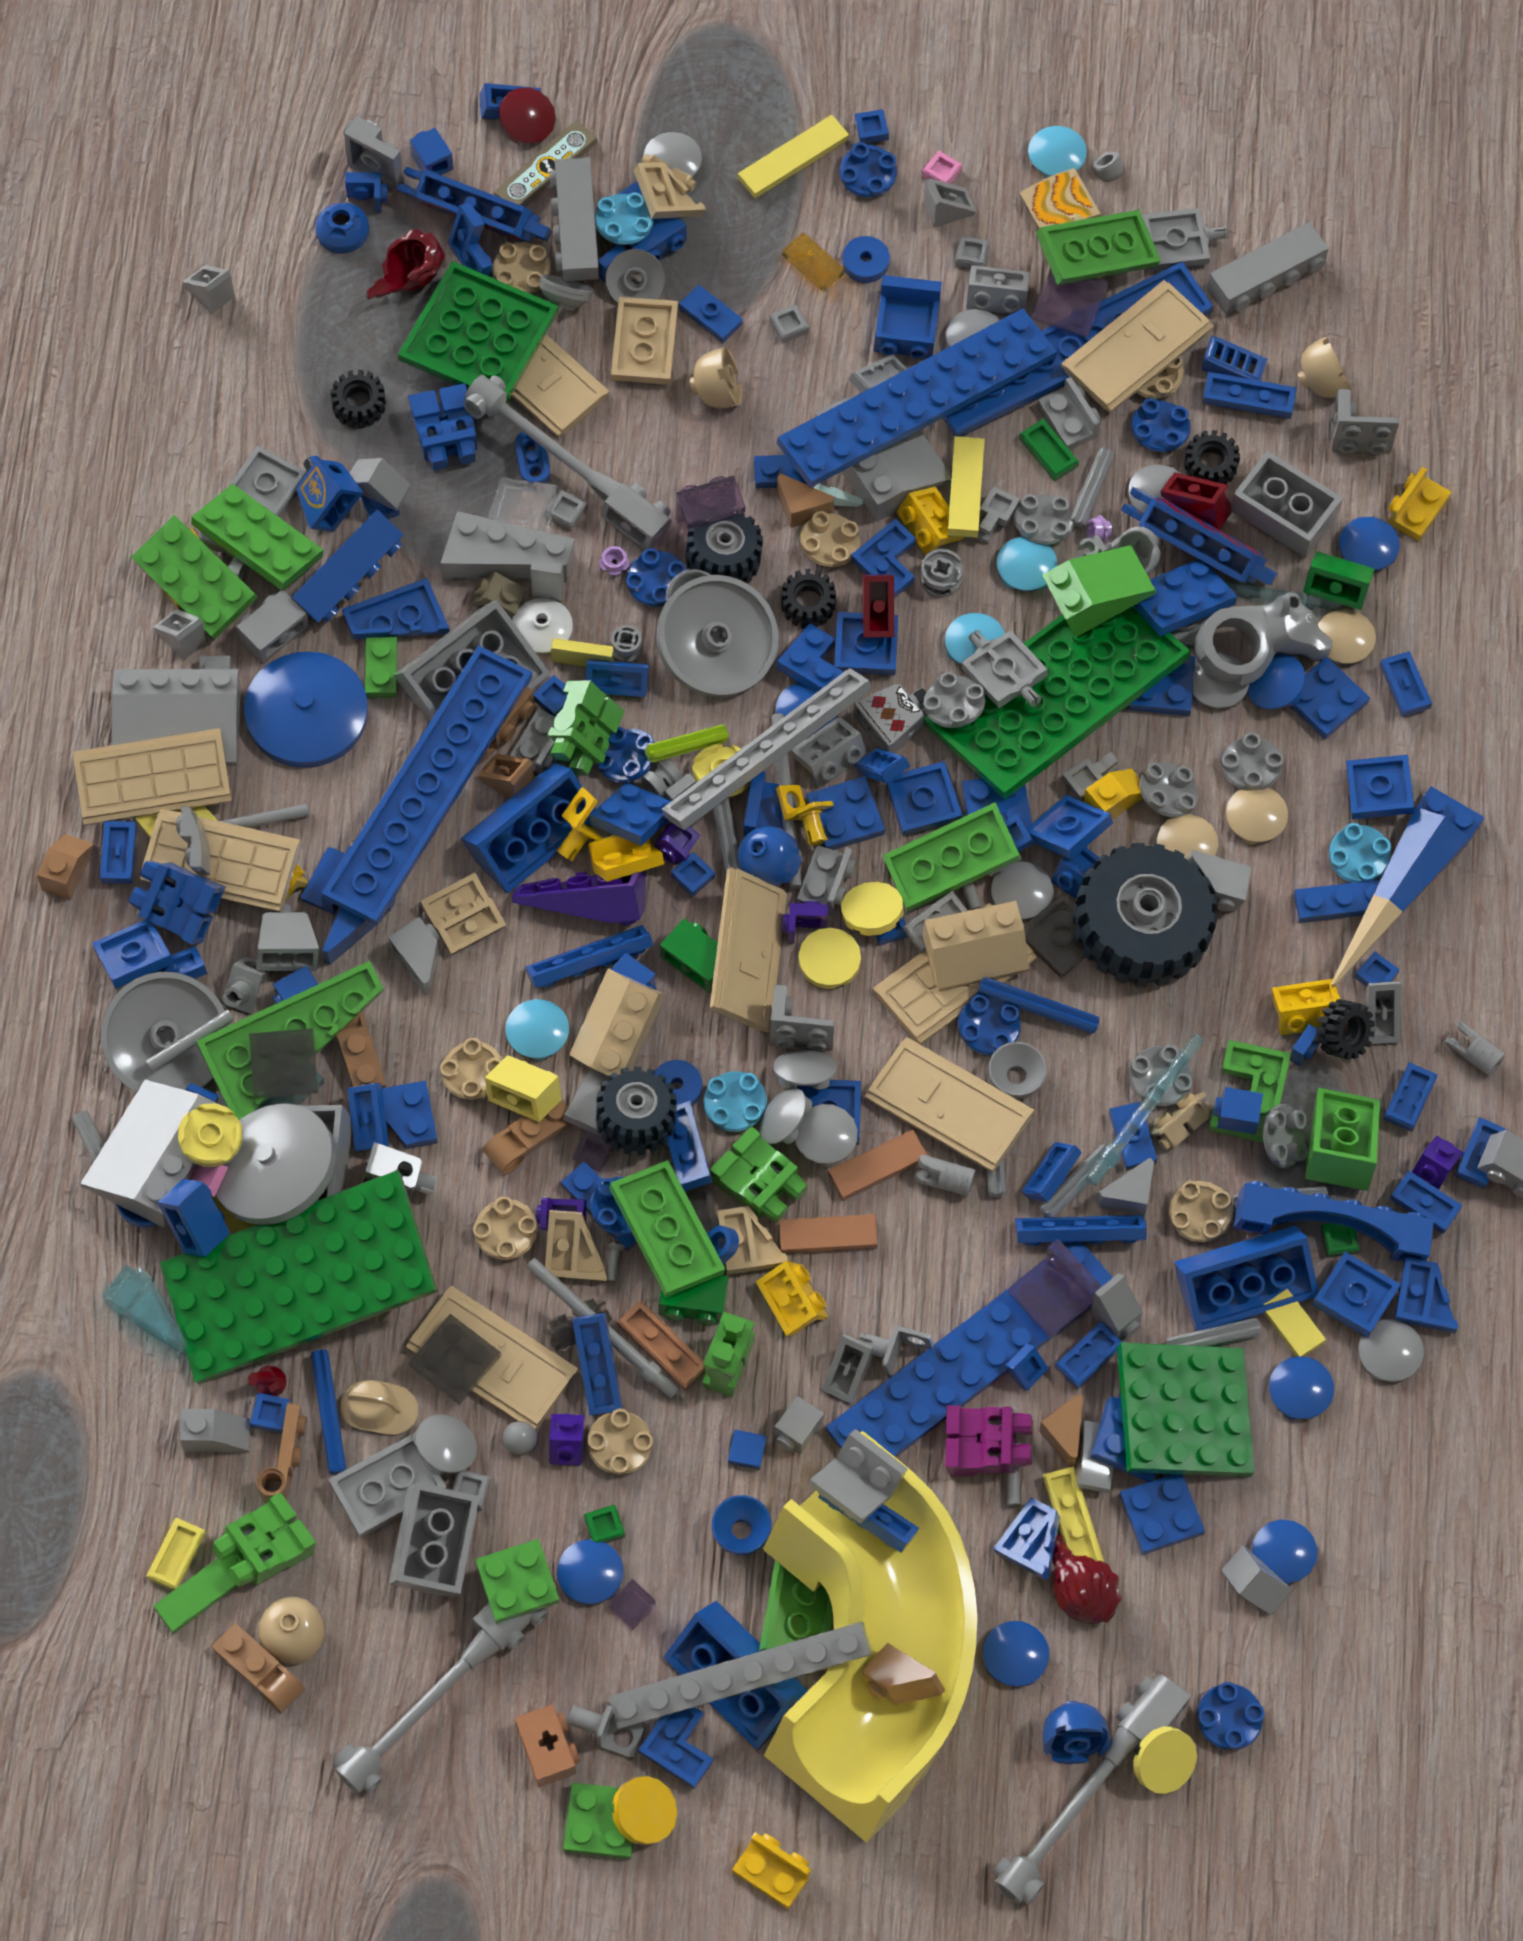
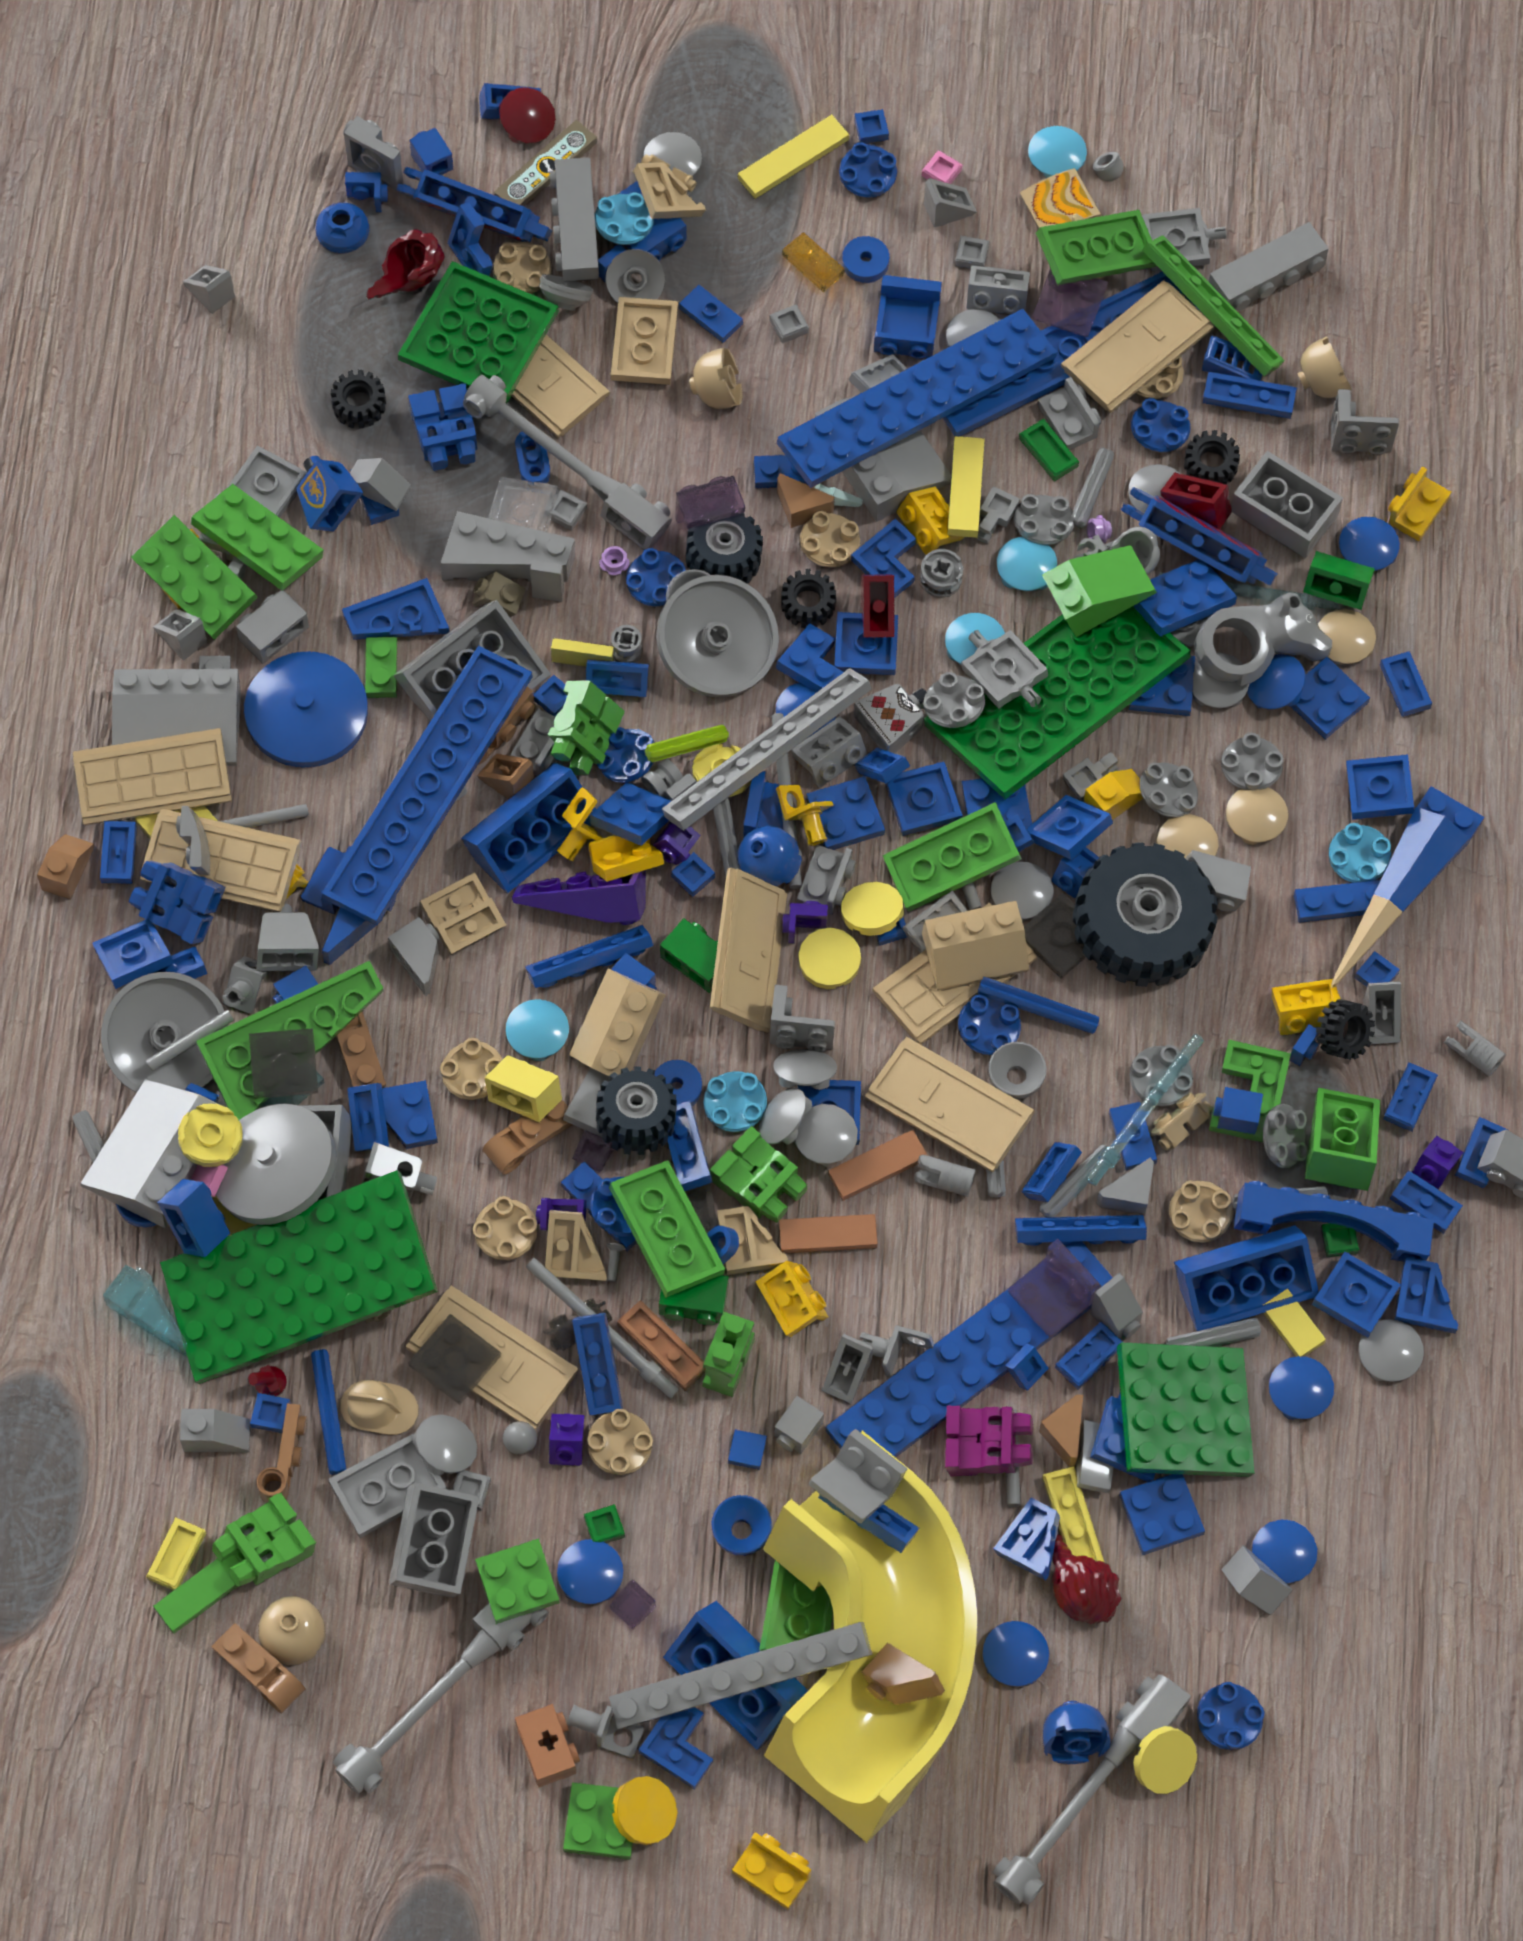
(347, 567): blue wedge -> none
(540, 636): white dish -> none
(1213, 305): none -> bright green tile

